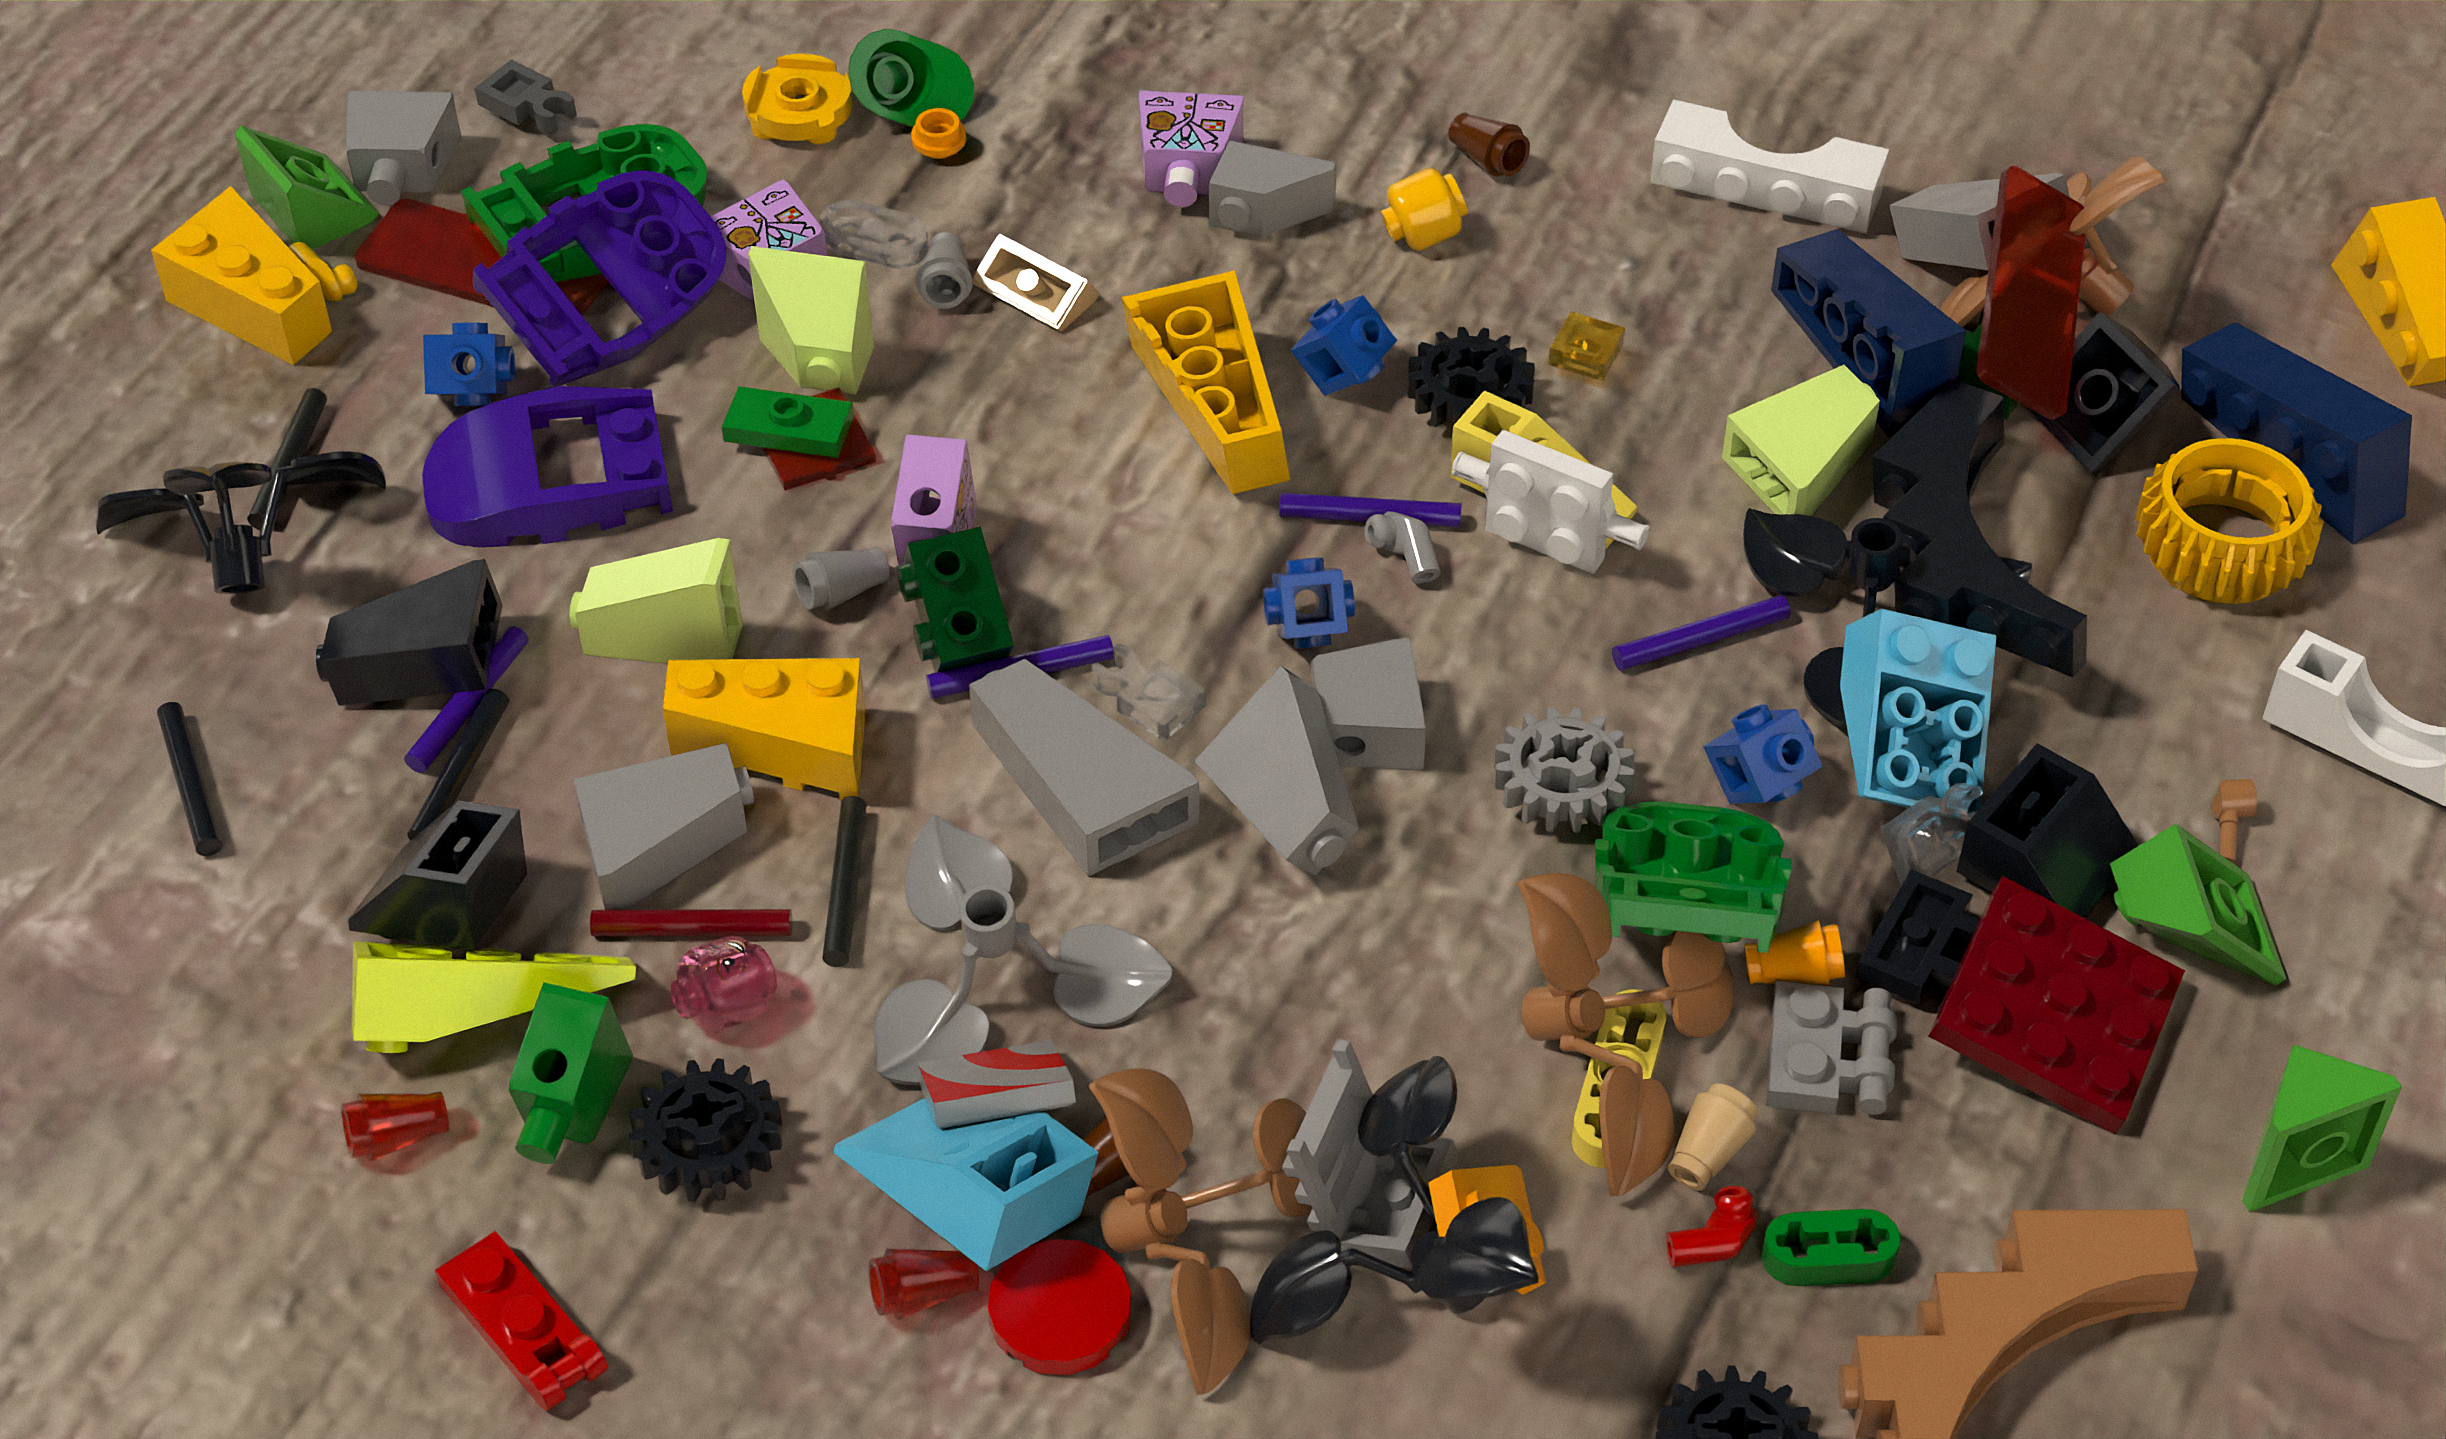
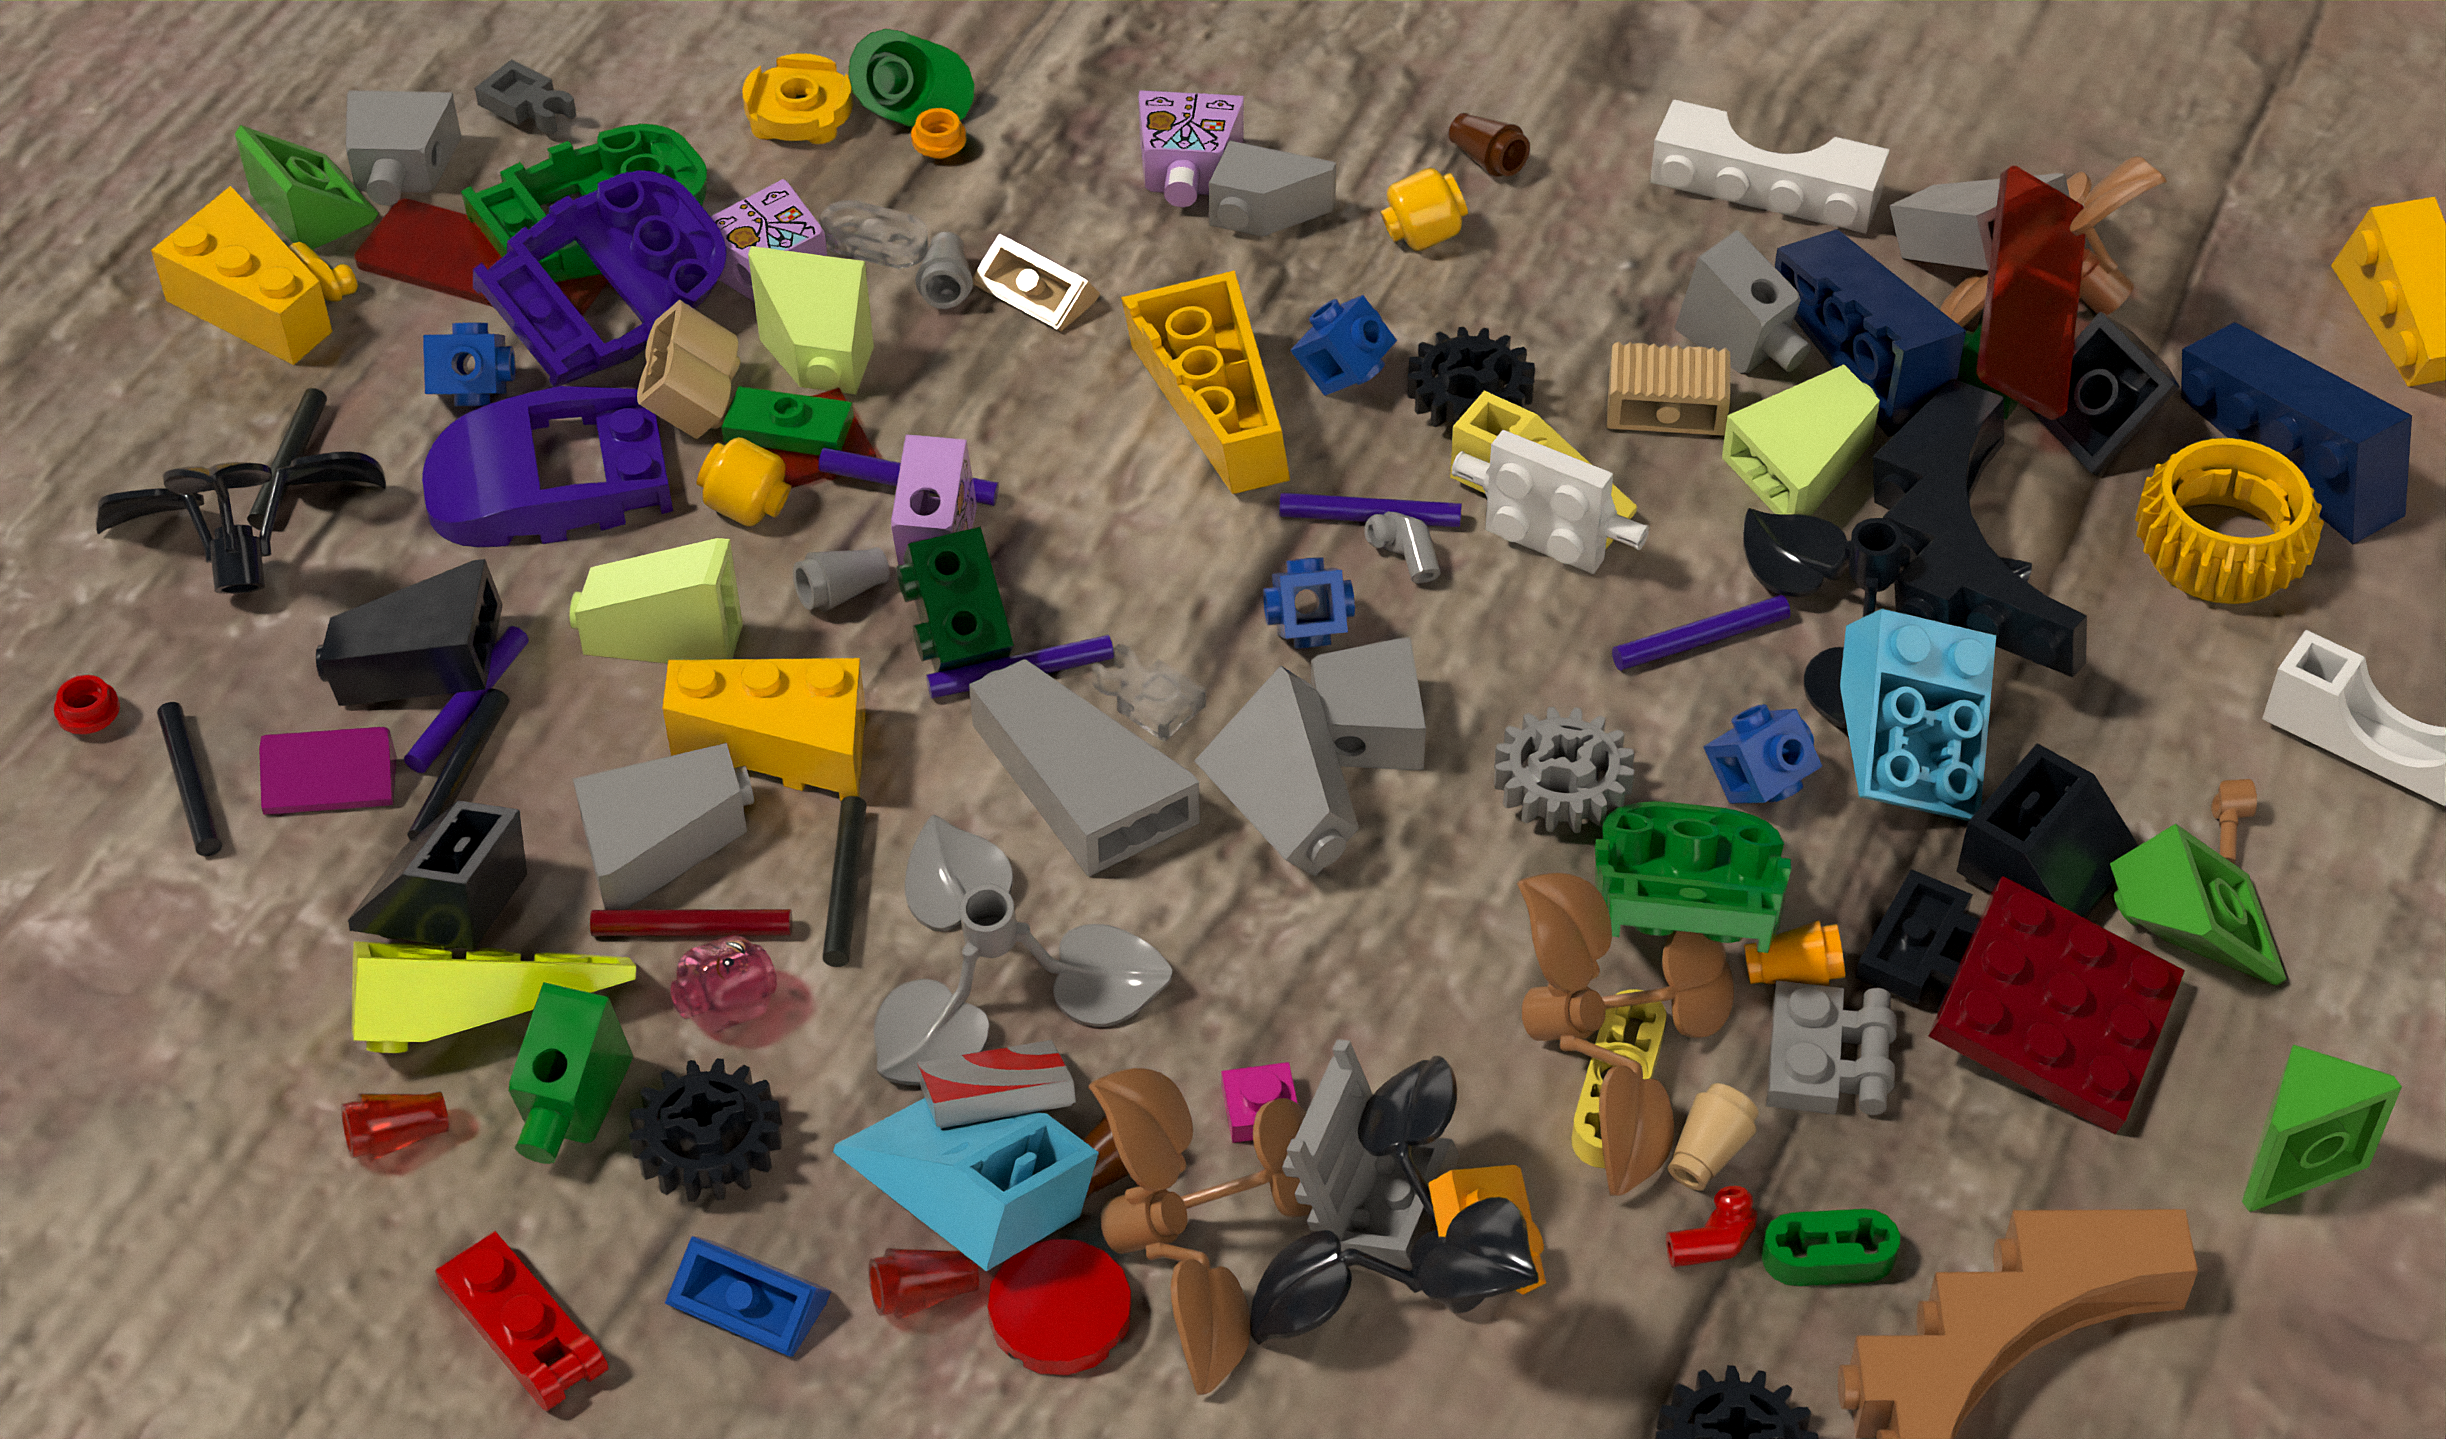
(85, 705): none -> red plate
(327, 770): none -> magenta slope
(688, 370): none -> tan brick
(743, 481): none -> yellow head
(746, 1295): none -> blue slope
(888, 472): none -> dark purple bar
(1248, 1090): none -> dark pink plate
(1586, 346): clear yellow plate -> none
(1668, 389): none -> tan brick
(1742, 306): none -> light grey torso
(1930, 831): clear plate -> none

